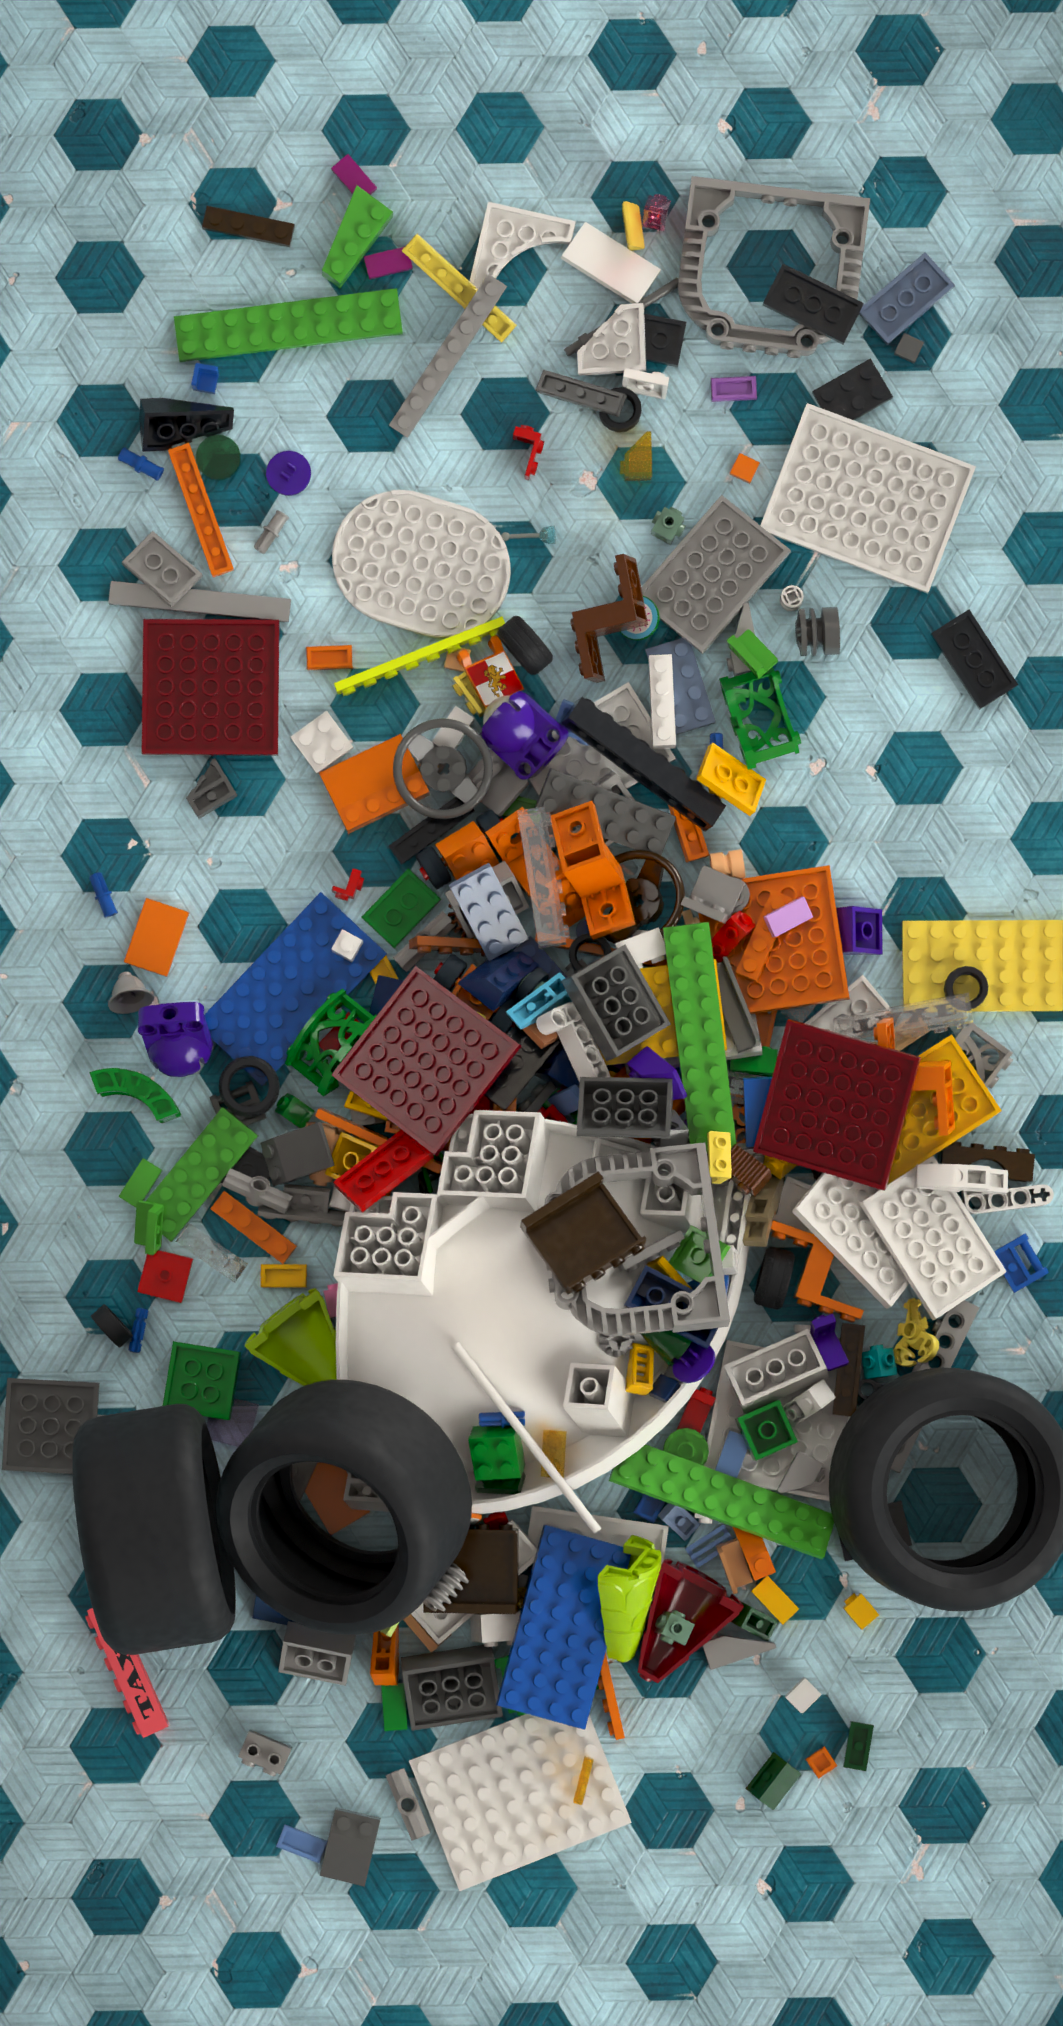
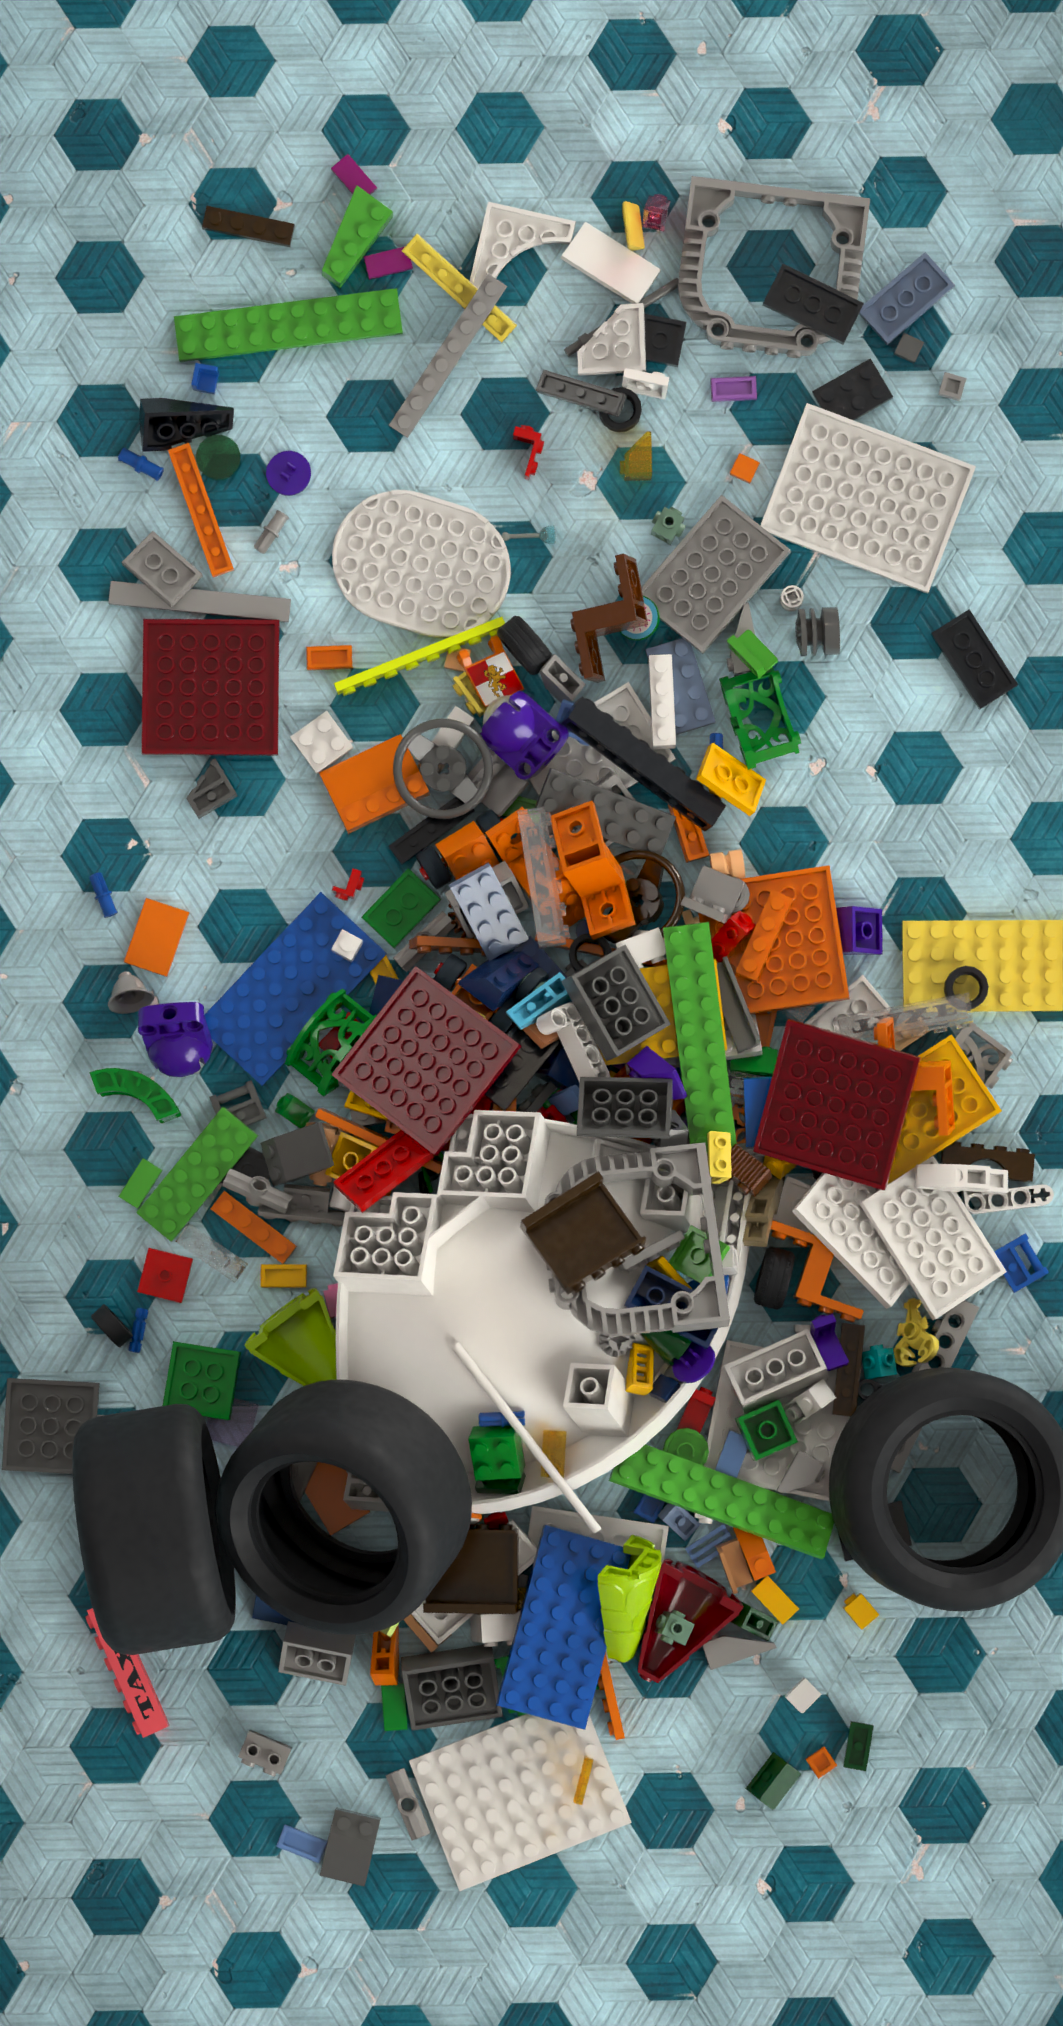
(149, 1226): bright green panel -> none
(231, 1069): black tyre -> none
(445, 1587): light grey piece -> none
(560, 679): none -> light grey slope
(788, 916): lavender tile -> none
(952, 386): none -> light grey plate

